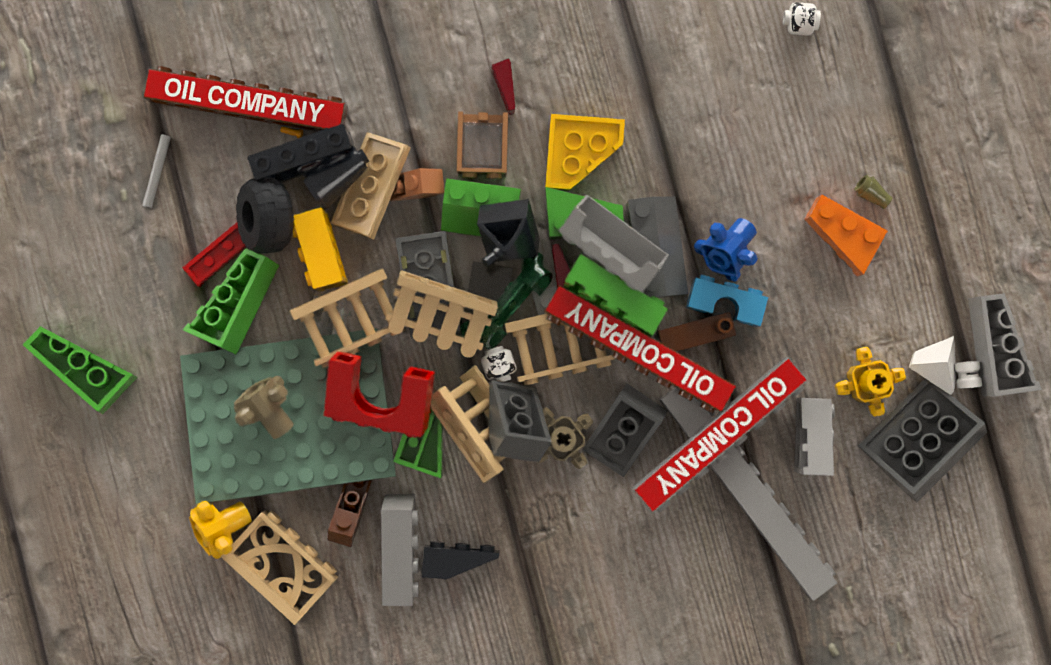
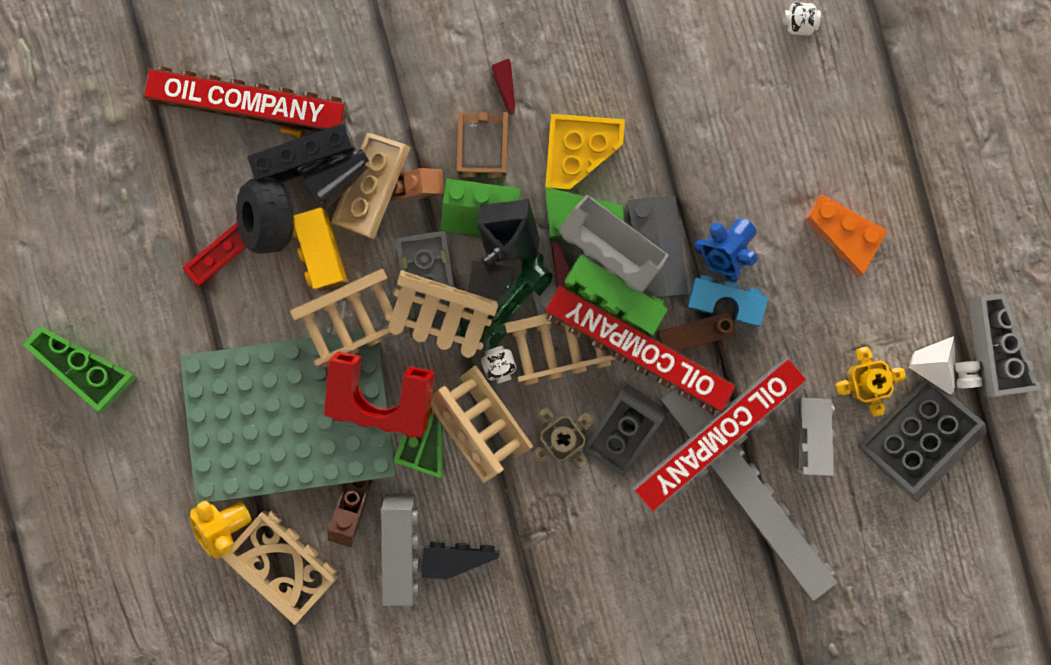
(156, 171): light grey bar -> none
(234, 303): bright green wedge -> none
(262, 404): dark tan piece -> none
(516, 422): dark grey slope -> none
(872, 191): olive cone -> none

